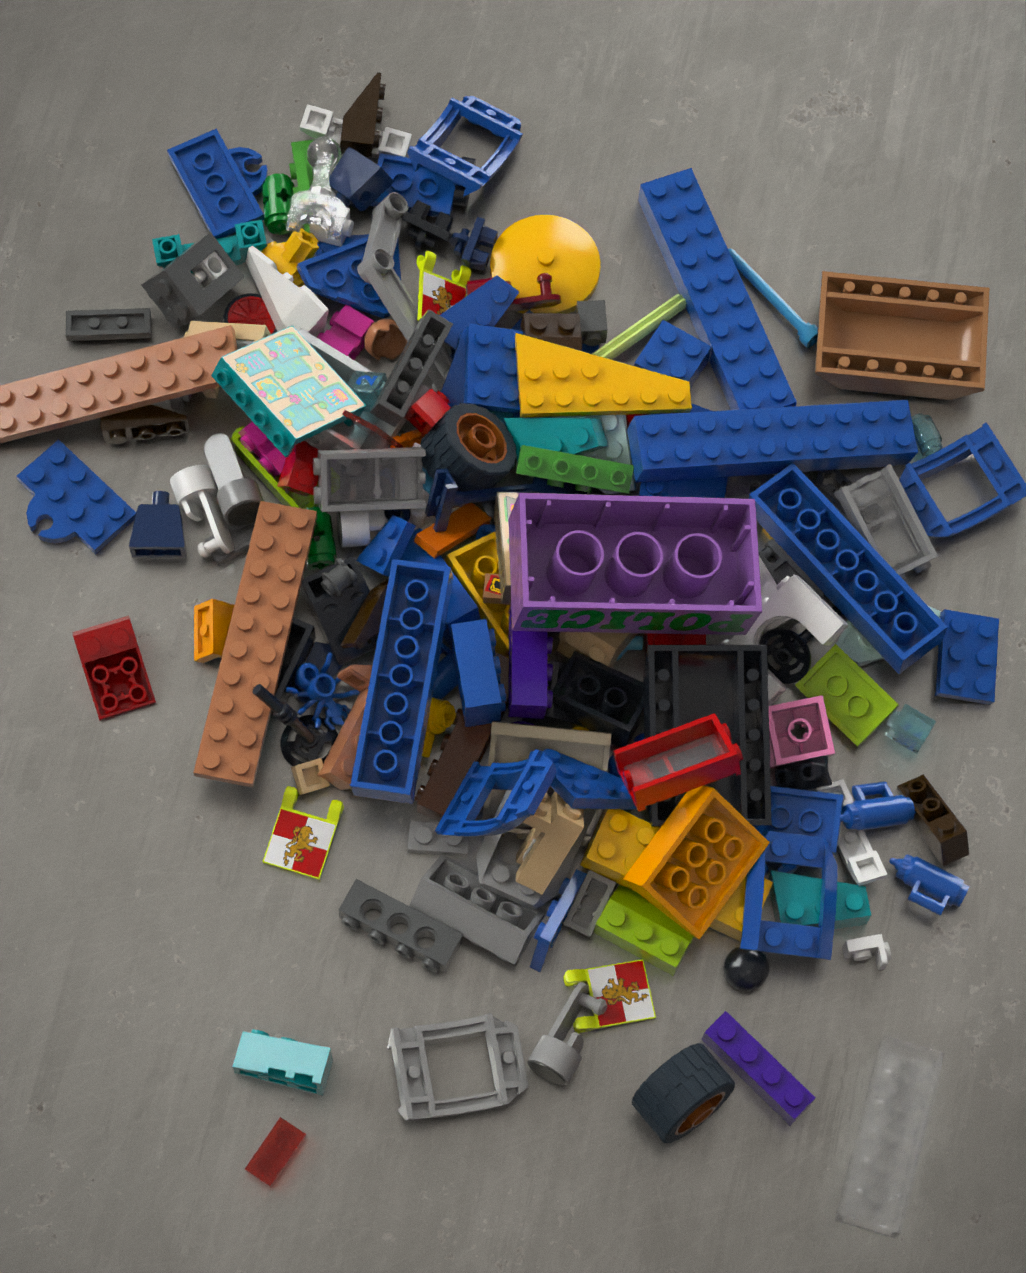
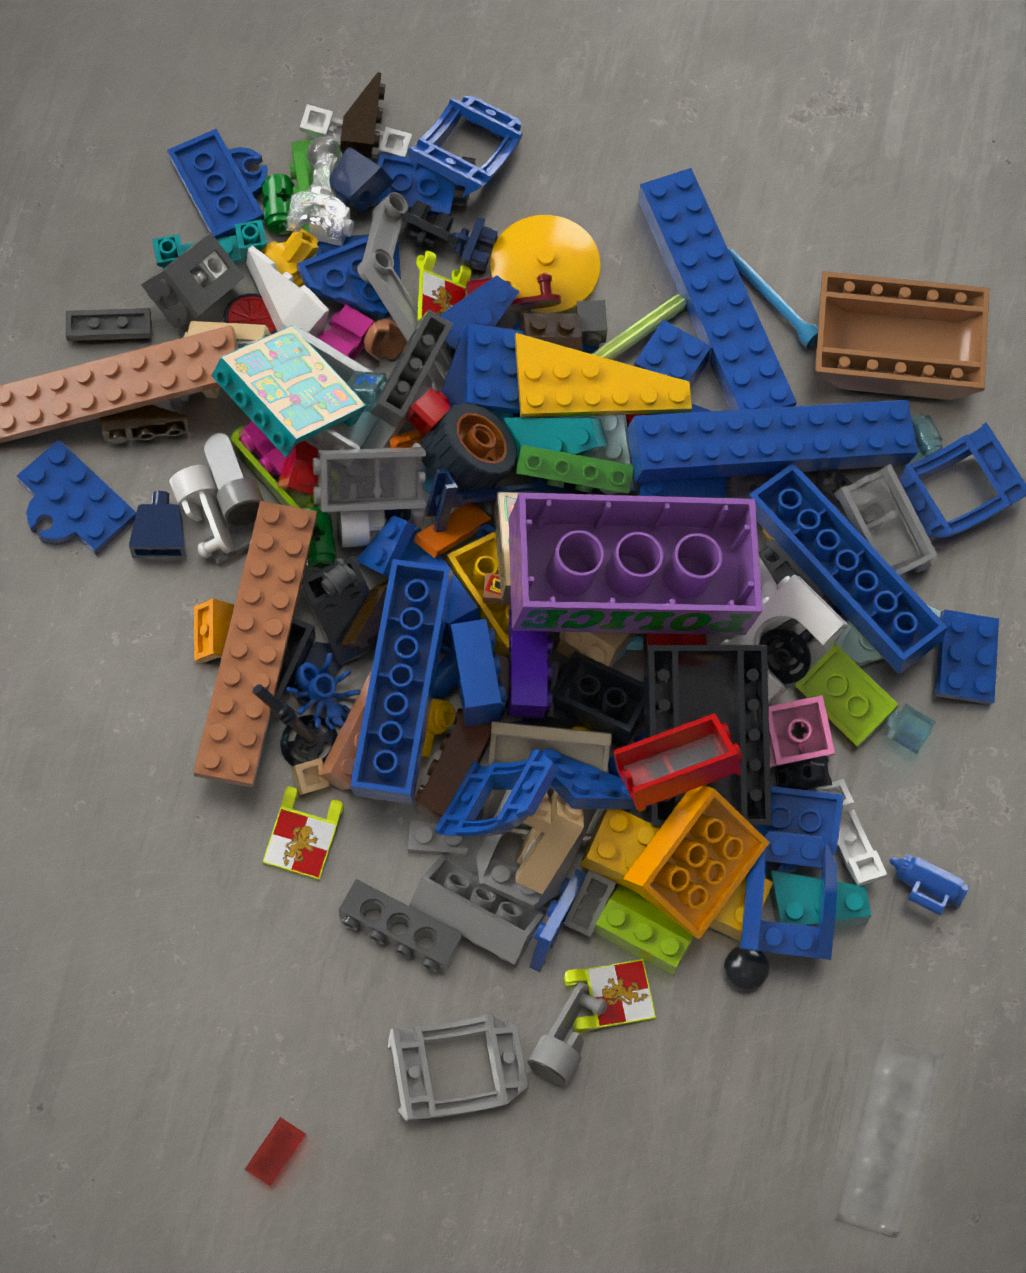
(113, 667): red slope -> none
(283, 1061): wedge -> none
(356, 676): nougat slope -> none
(372, 429): clear red piece -> none
(683, 1093): black wheel -> none
(758, 1068): dark purple brick -> none
(863, 947): white bracket -> none
(876, 812): blue piece -> none
(936, 821): dark brown slope -> none

